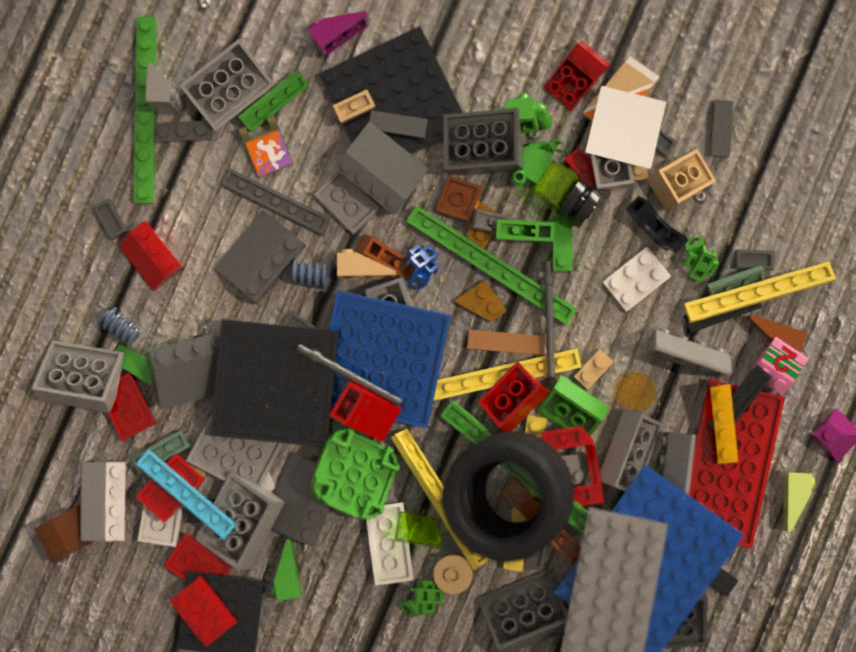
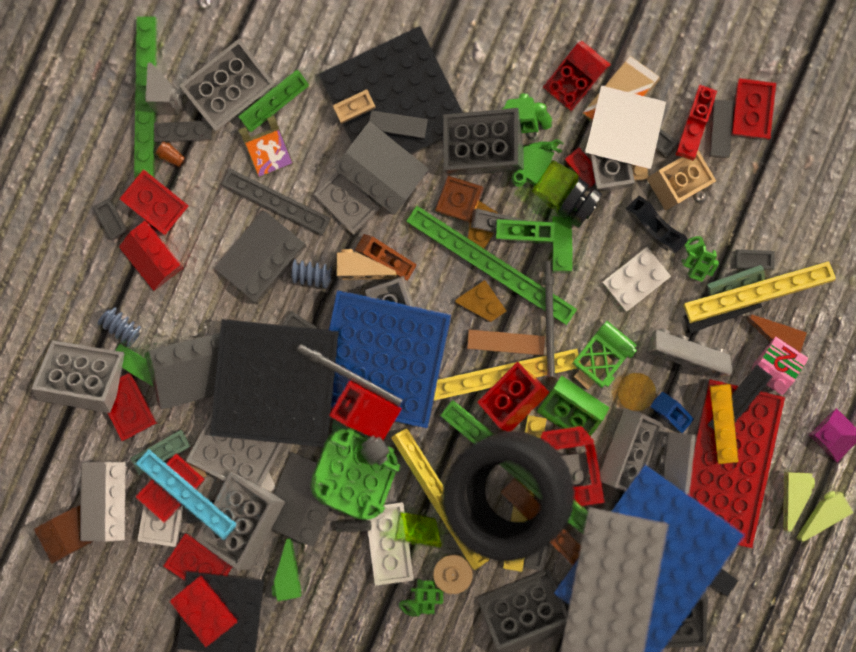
(153, 202): none -> red plate
(169, 154): none -> dark orange cone
(334, 31): magenta slope -> none
(353, 526): none -> dark grey axle
(375, 451): none -> dark grey head
(422, 270): blue piece -> none
(615, 343): none -> bright green piece
(672, 412): none -> blue slope
(696, 122): none -> red slope
(753, 109): none -> red plate
(827, 512): none -> yellowish green slope

